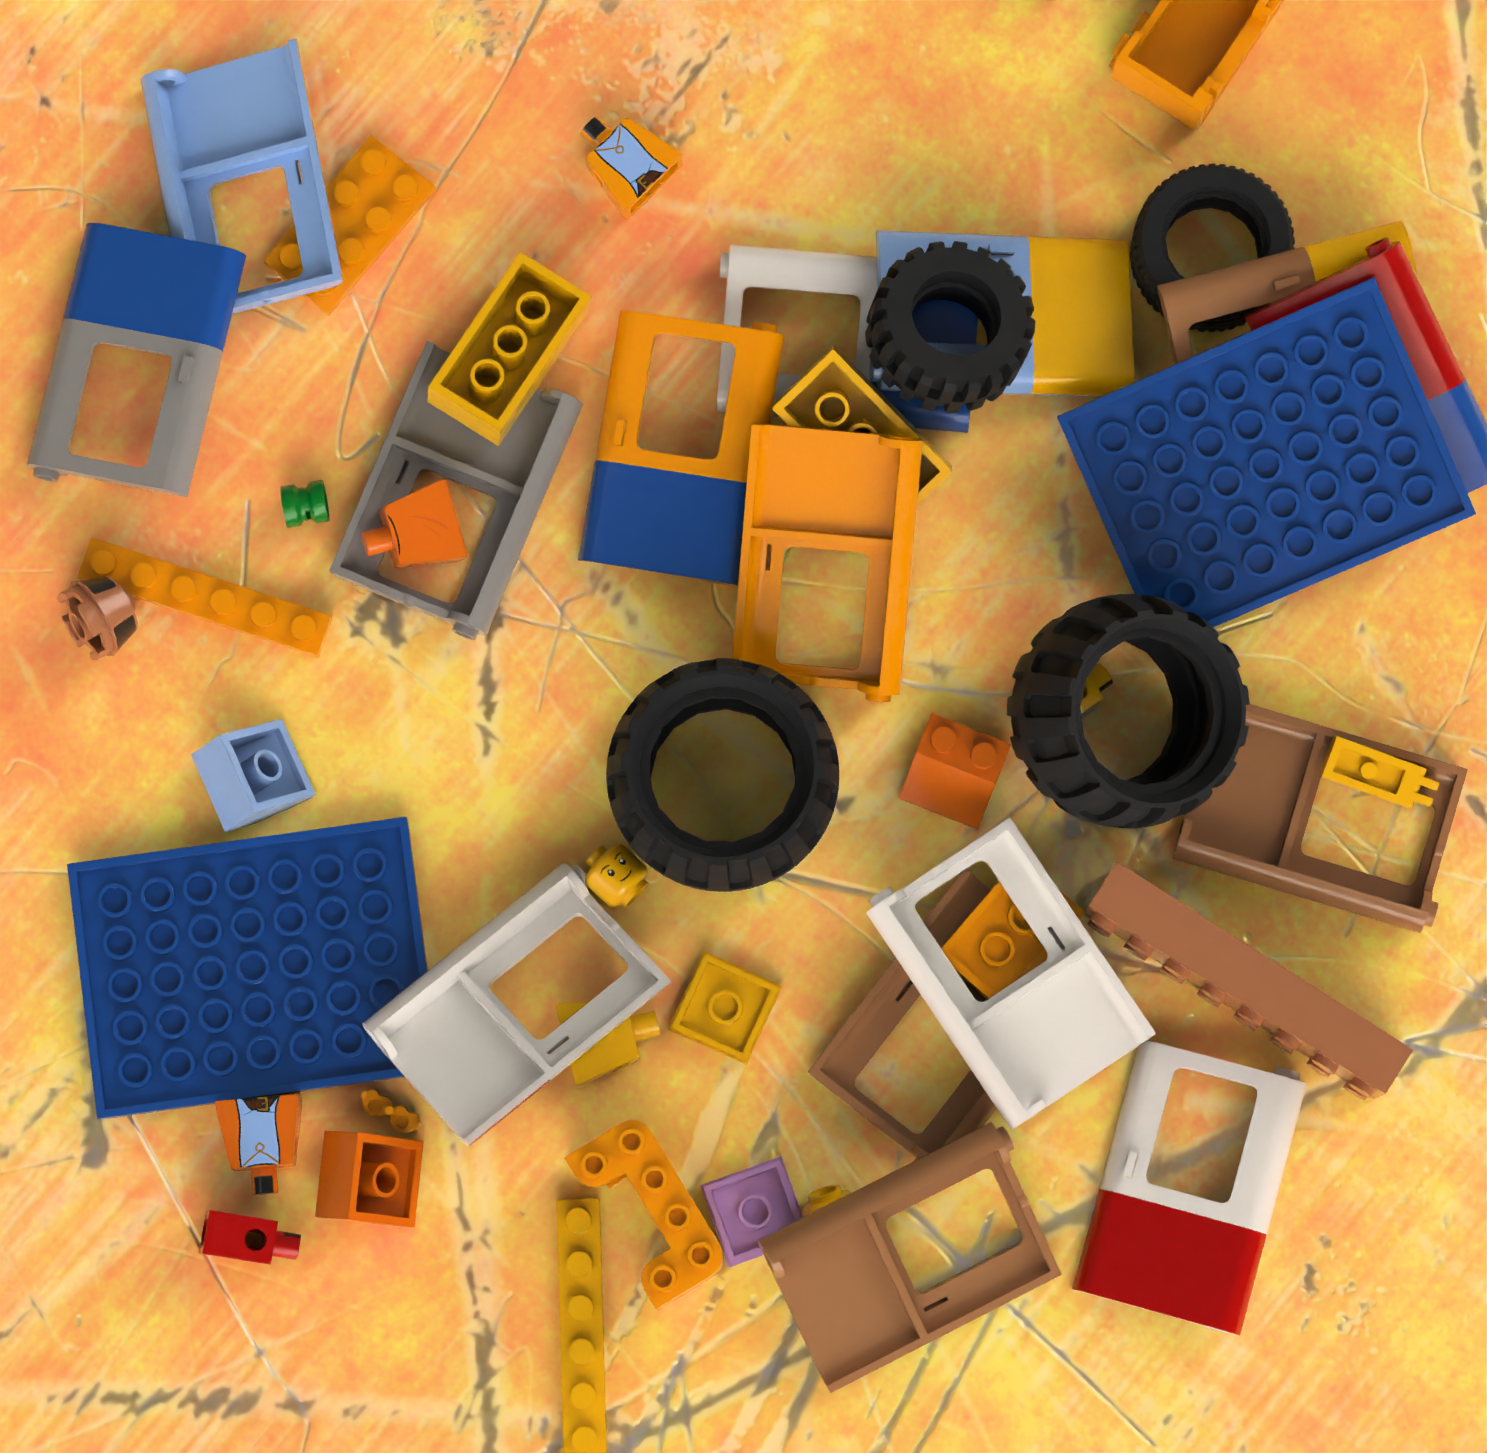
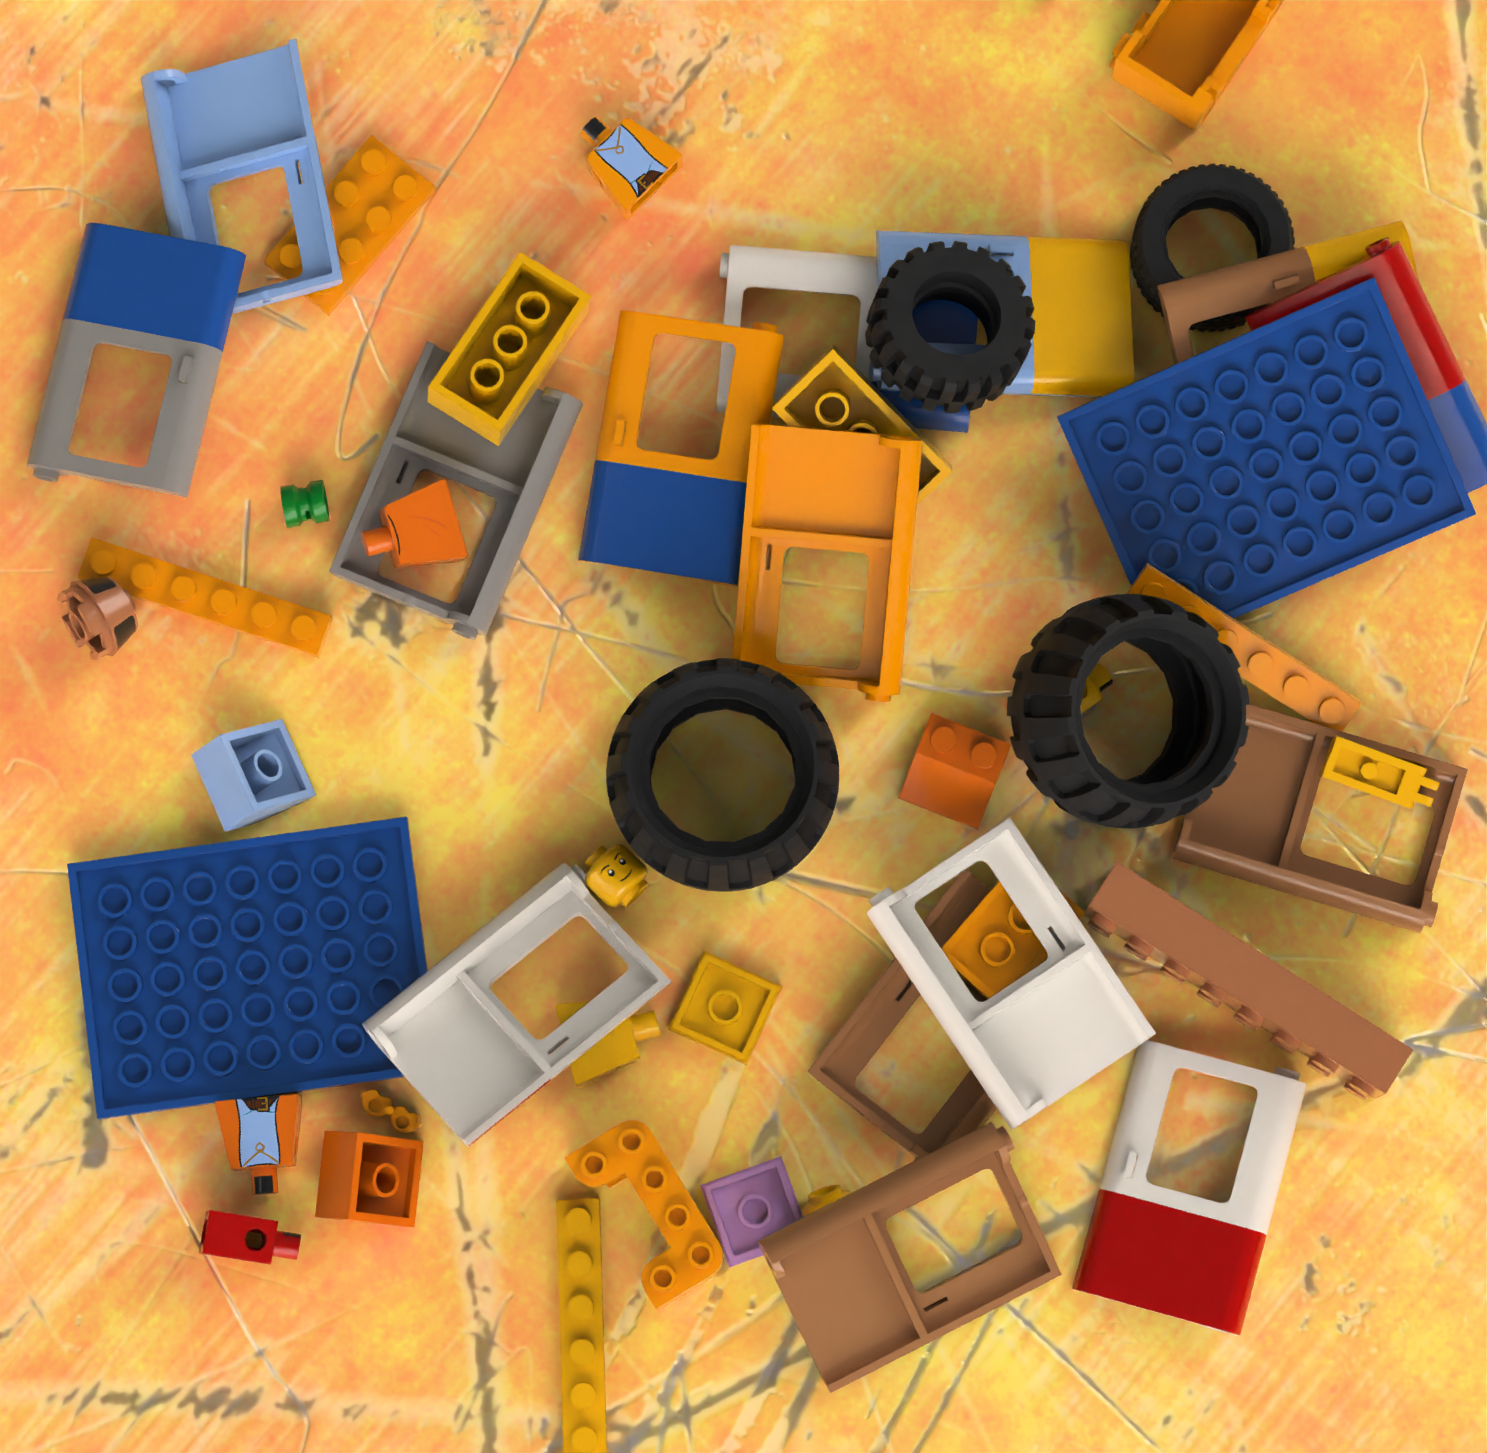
(1259, 659): none -> light orange plate

